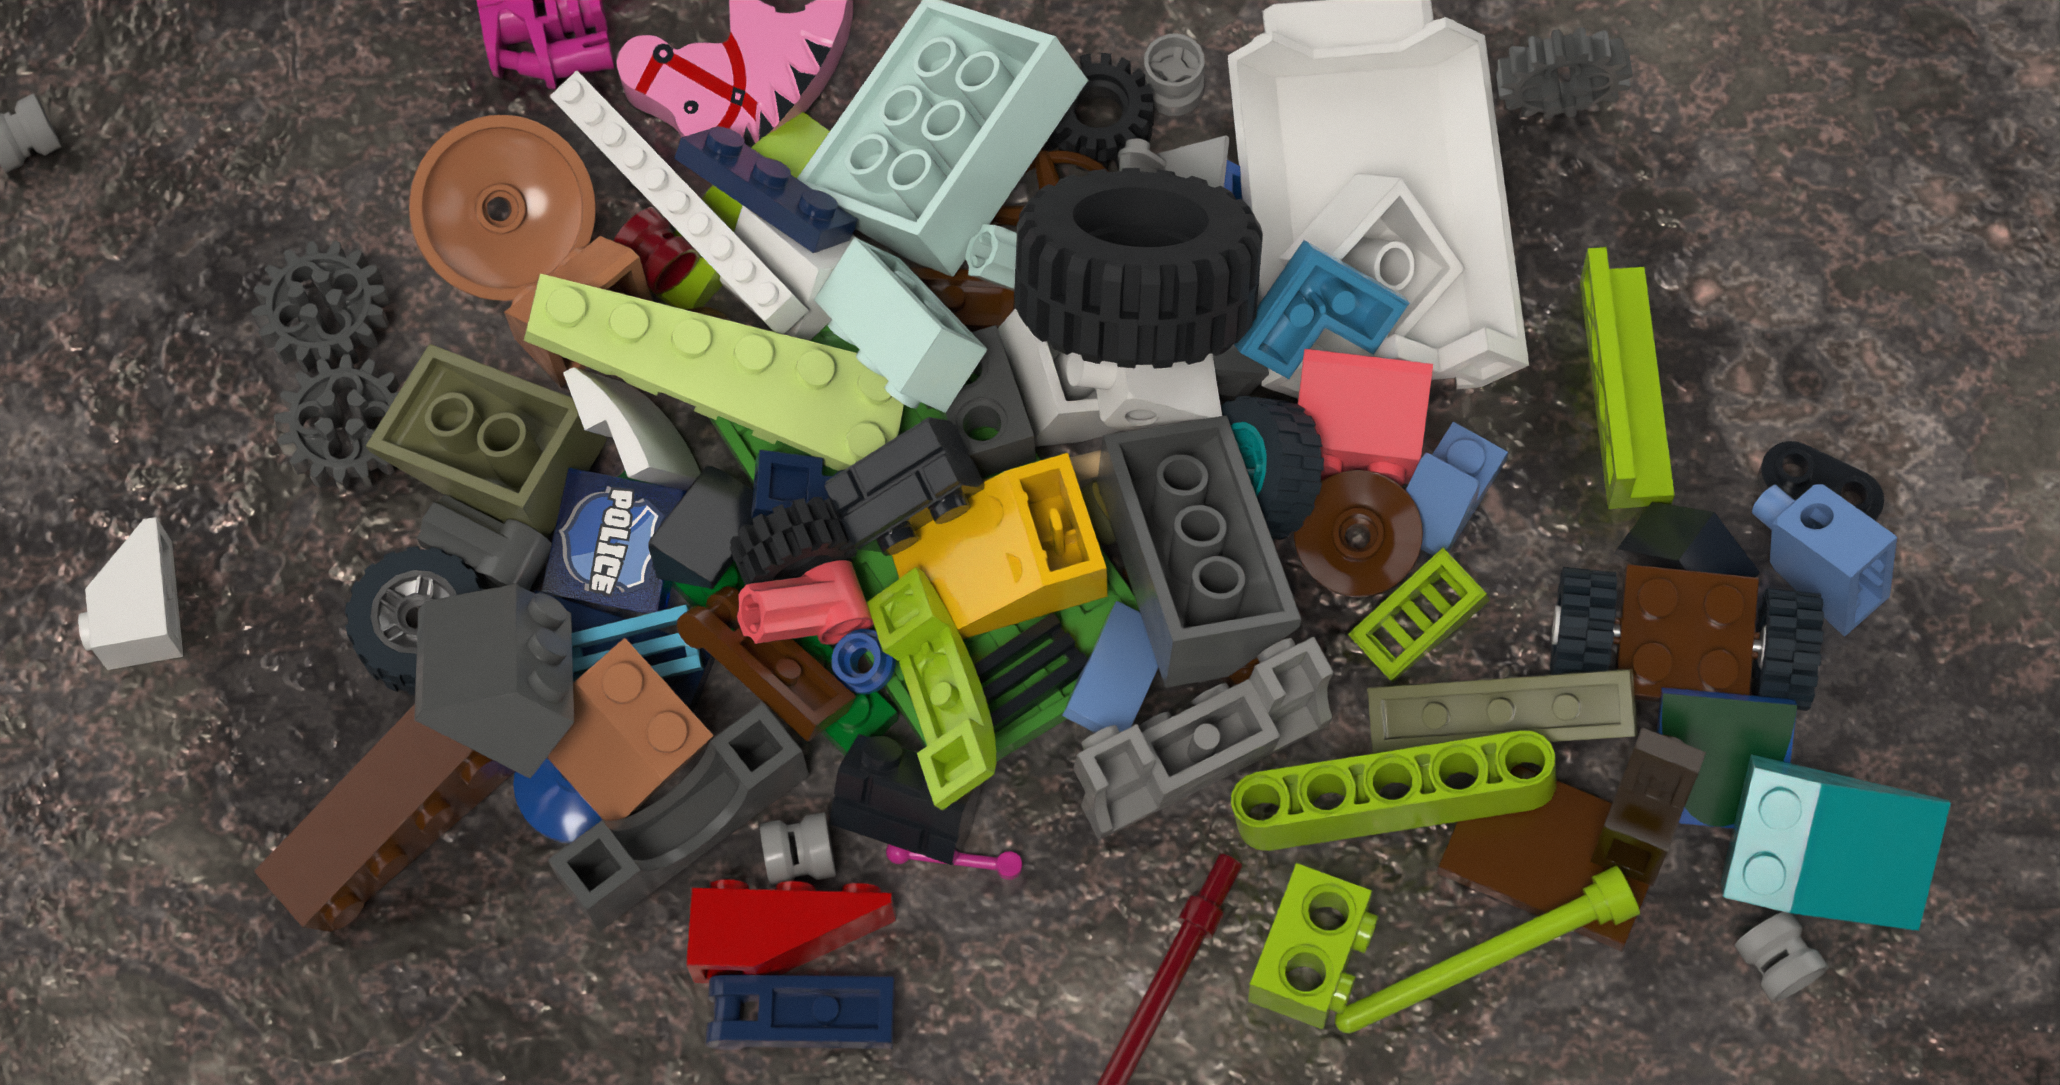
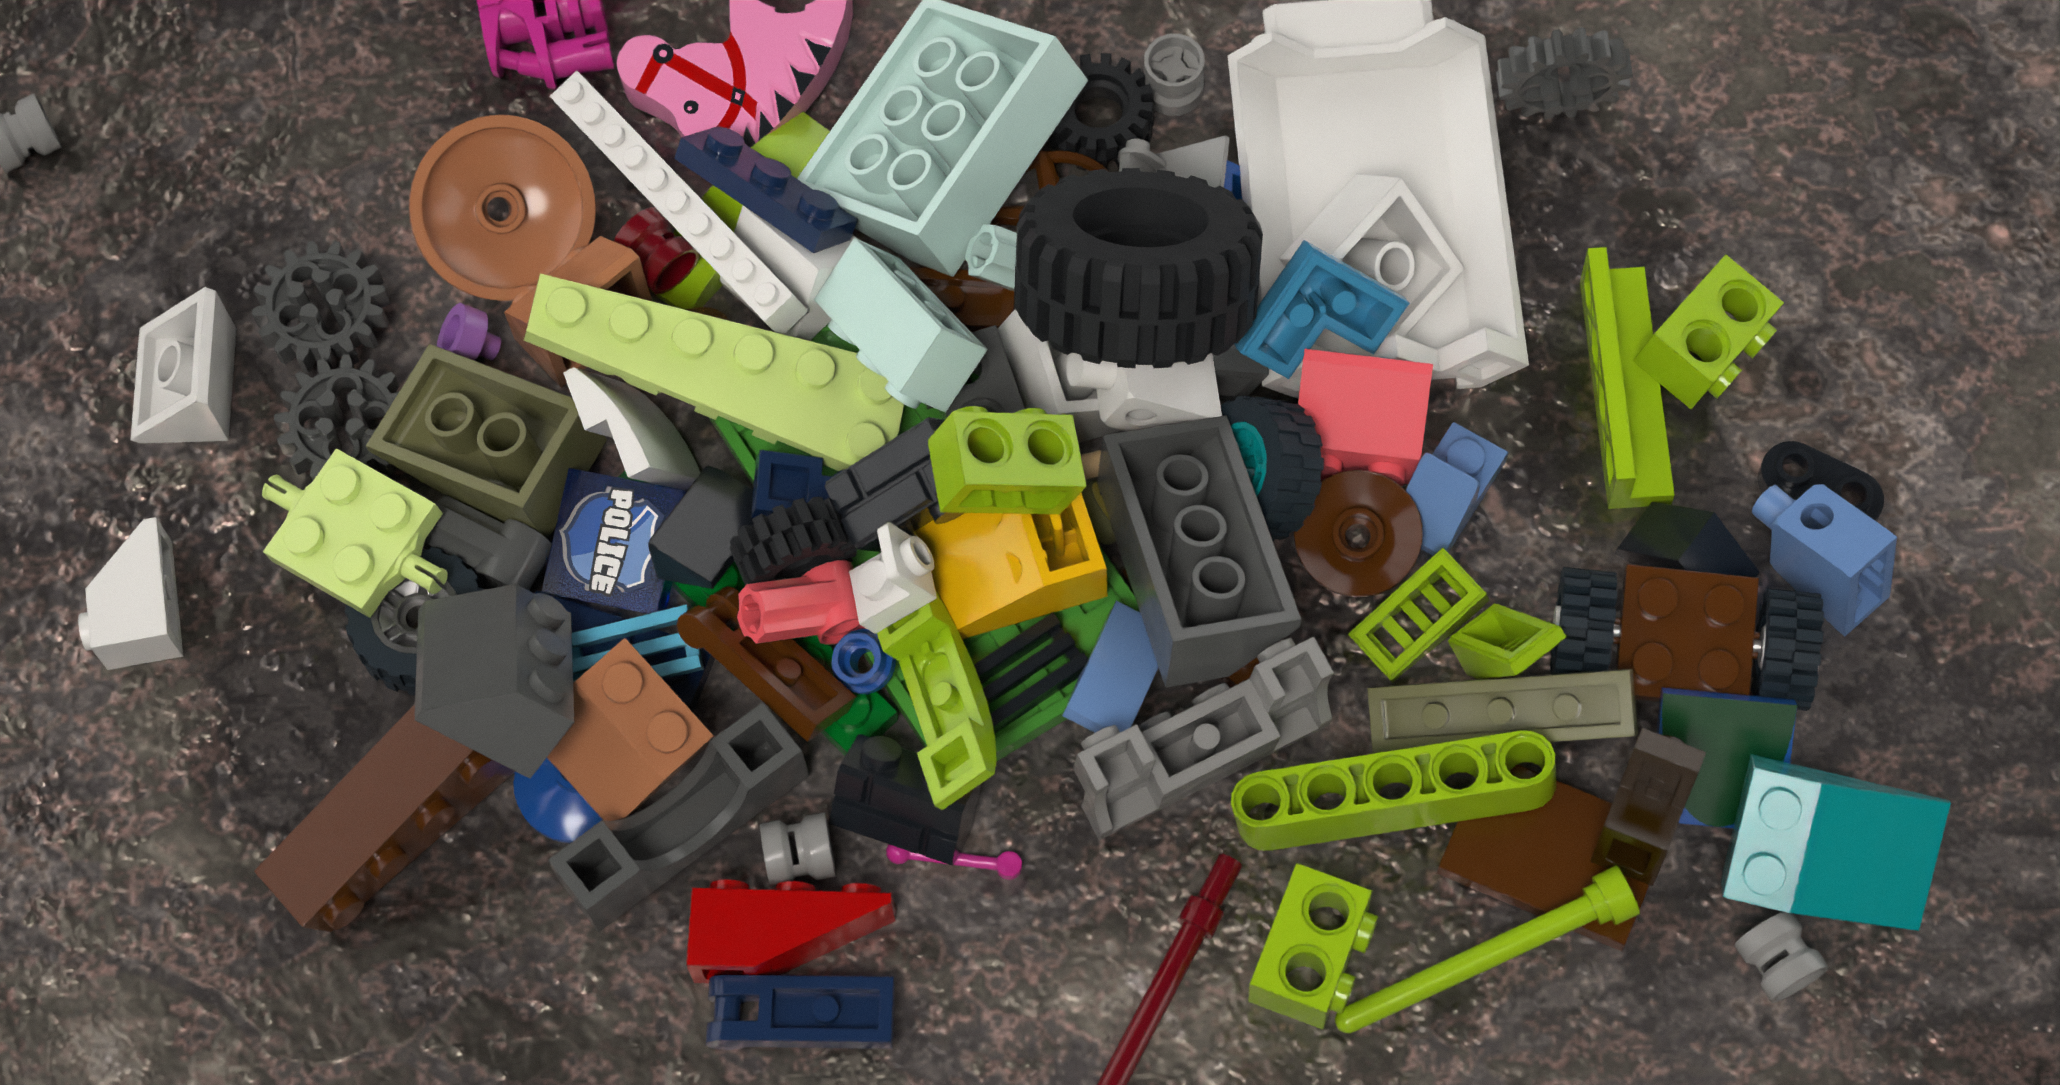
(185, 373): none -> white slope
(354, 533): none -> yellowish green plate
(467, 335): none -> medium lavender tile
(894, 580): none -> white bracket
(1006, 473): none -> lime brick
(1503, 642): none -> lime slope
(1711, 334): none -> lime brick

